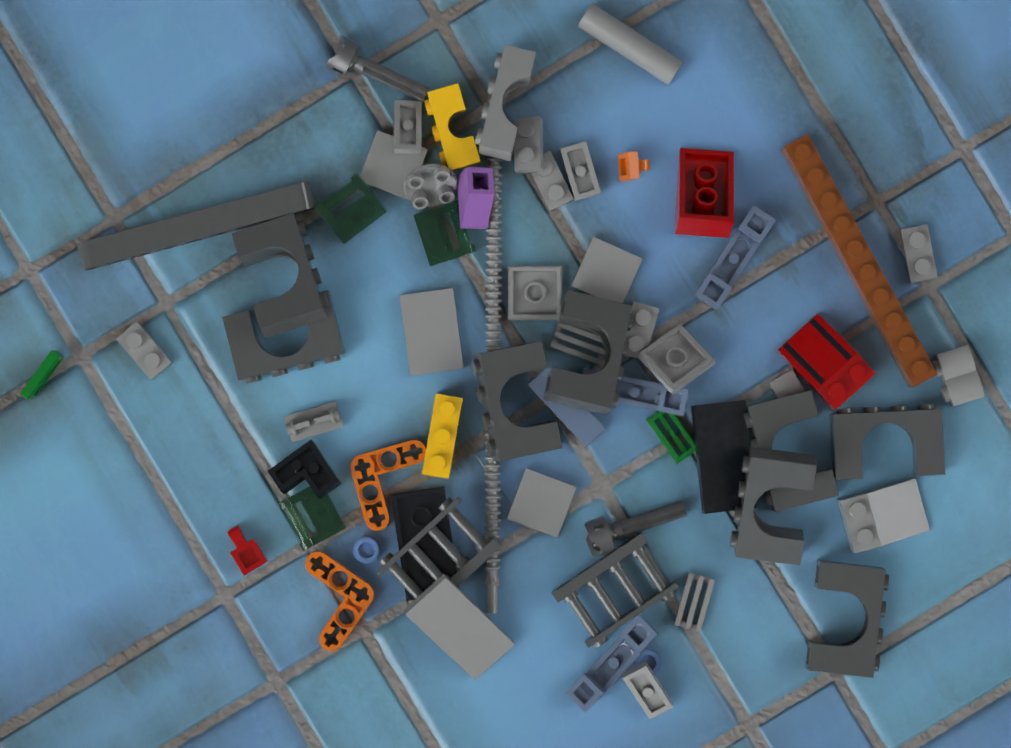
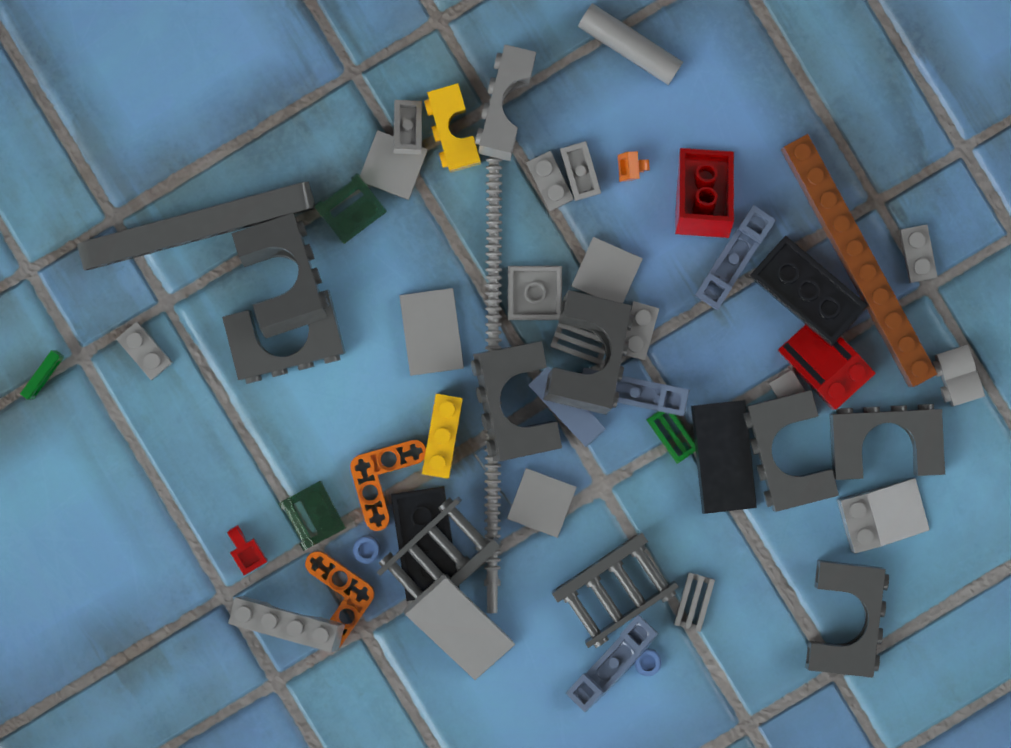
(287, 625): none -> light grey arch
(305, 464): black plate -> none
(313, 421): light grey hinge -> none
(349, 58): flat silver piece -> none
(430, 186): light grey dish -> none
(435, 235): clear green plate -> none
(475, 197): medium lavender slope -> none
(529, 145): light grey plate -> none
(603, 535): flat silver piece -> none
(647, 690): light grey plate -> none
(676, 359): light grey tile -> none
(765, 471): dark grey arch -> none
(808, 291): none -> black tile

